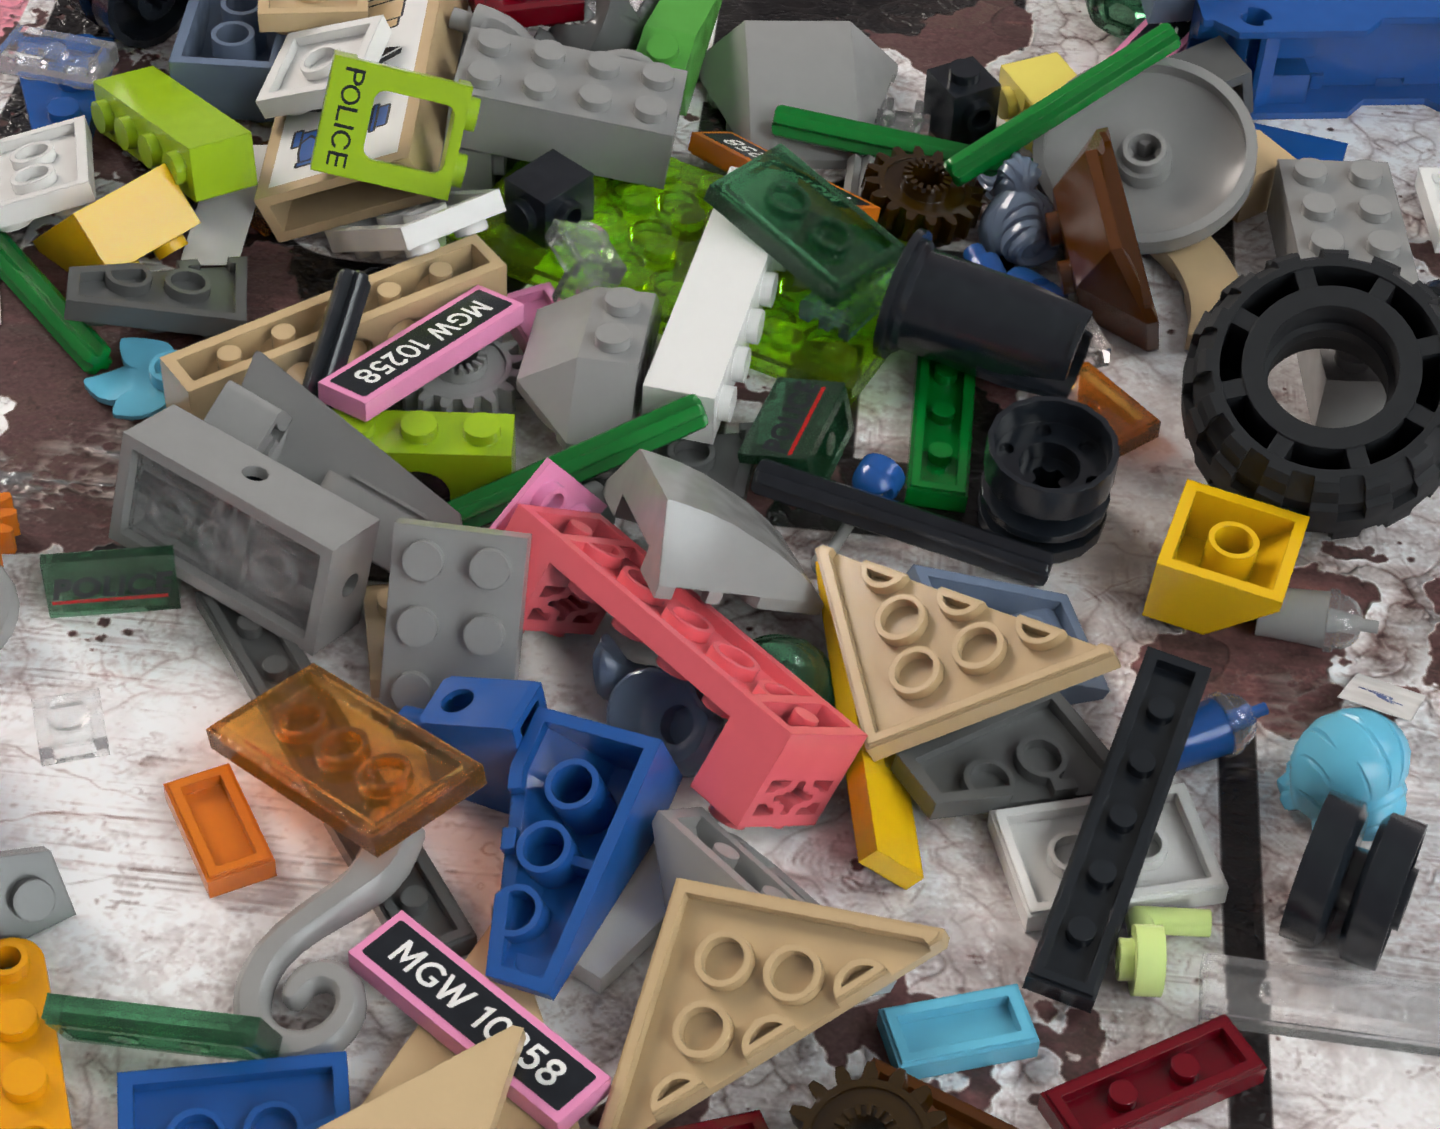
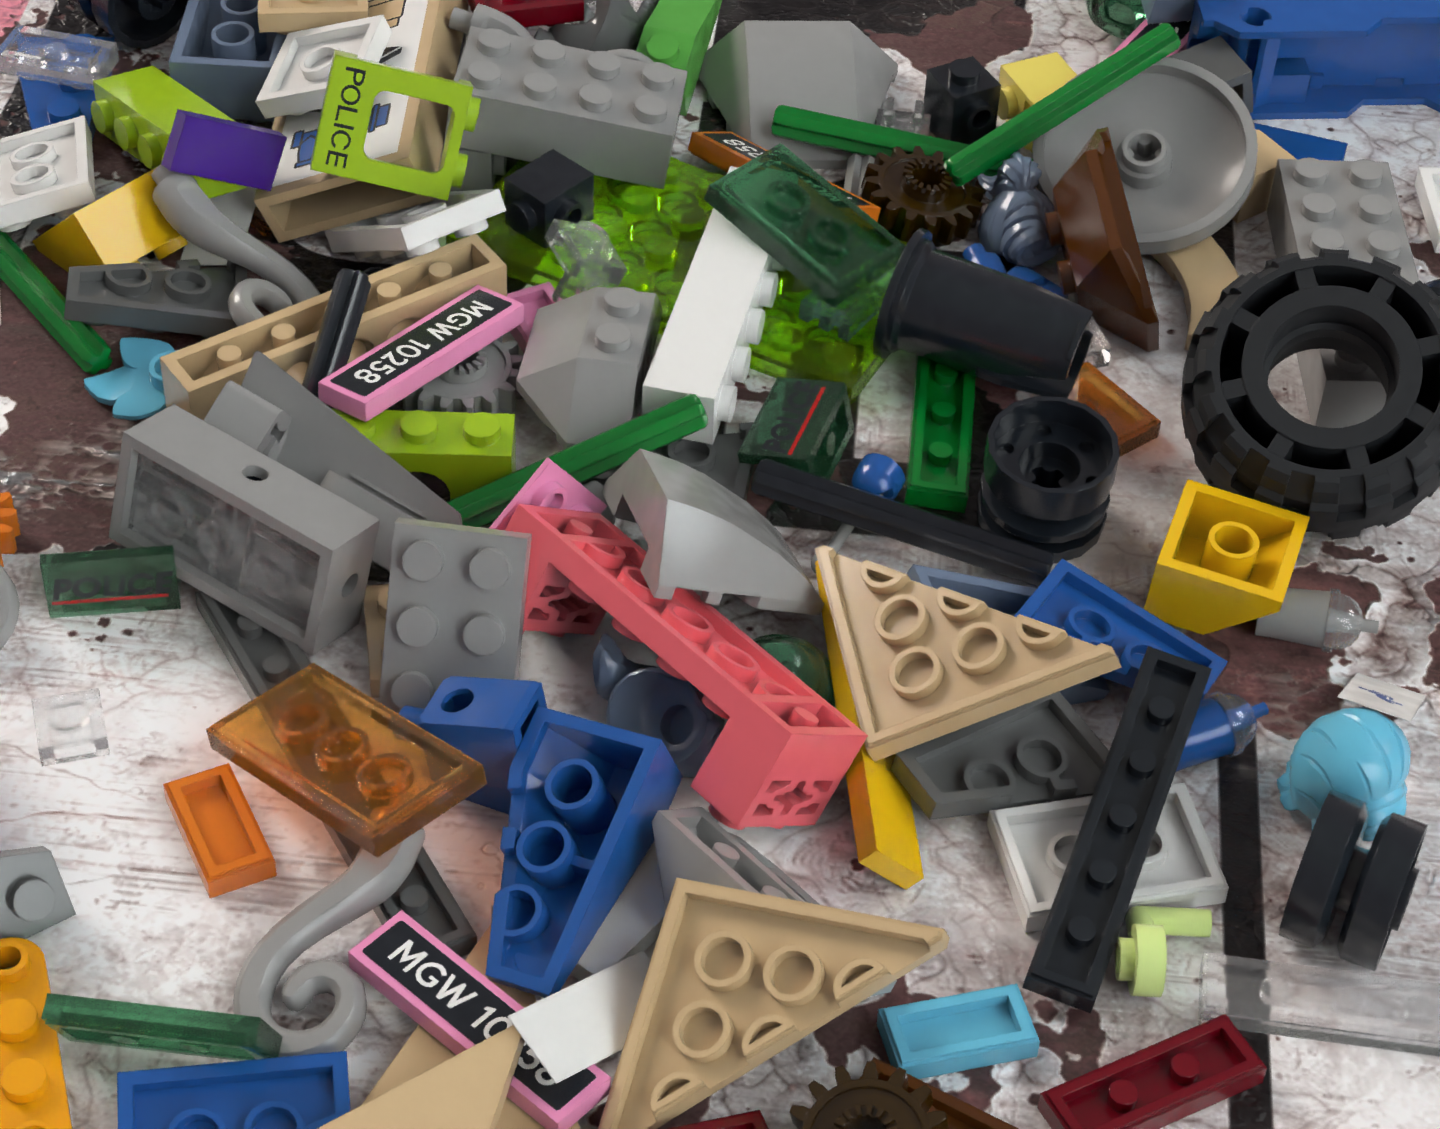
(203, 225): none -> light grey plant
(223, 150): none -> dark purple tile
(584, 1019): none -> white sticker
(1101, 615): none -> blue wing

